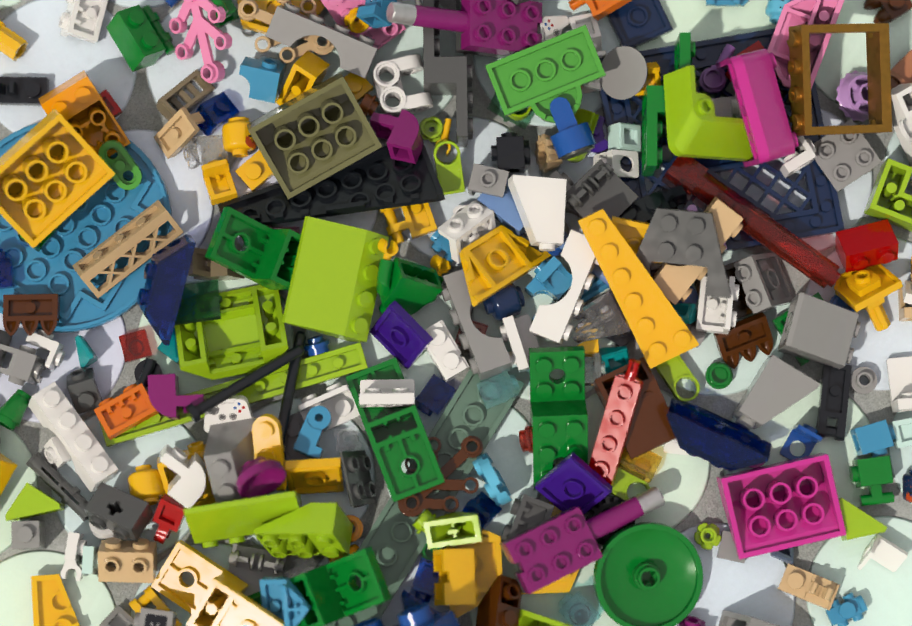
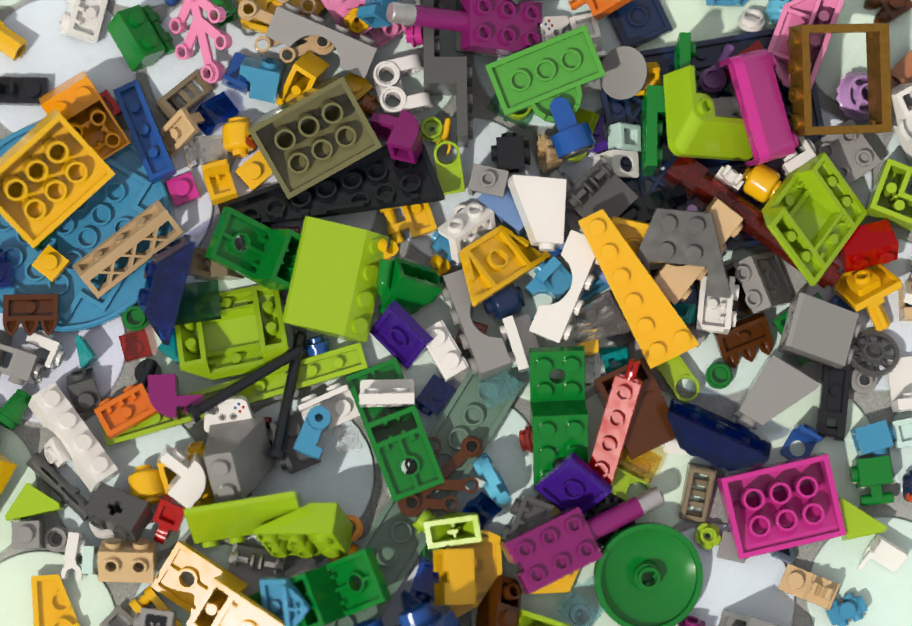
(48, 538): none -> light grey plate
(51, 263): none -> yellow plate
(120, 164): bright green plate -> none
(134, 318): none -> green plate
(145, 131): none -> blue plate
(183, 189): none -> dark pink plate
(232, 78): none -> blue bracket
(260, 477): magenta piece -> none
(269, 441): yellow plate -> none
(314, 475): yellow tile -> none
(358, 478): dark grey hinge -> none
(414, 35): none -> dark pink plate
(687, 491): none -> dark tan slope
(730, 177): none -> white plate
(751, 20): none -> white plate
(761, 182): none -> yellow head
(813, 216): none -> lime slope
(874, 353): none -> dark grey wheel

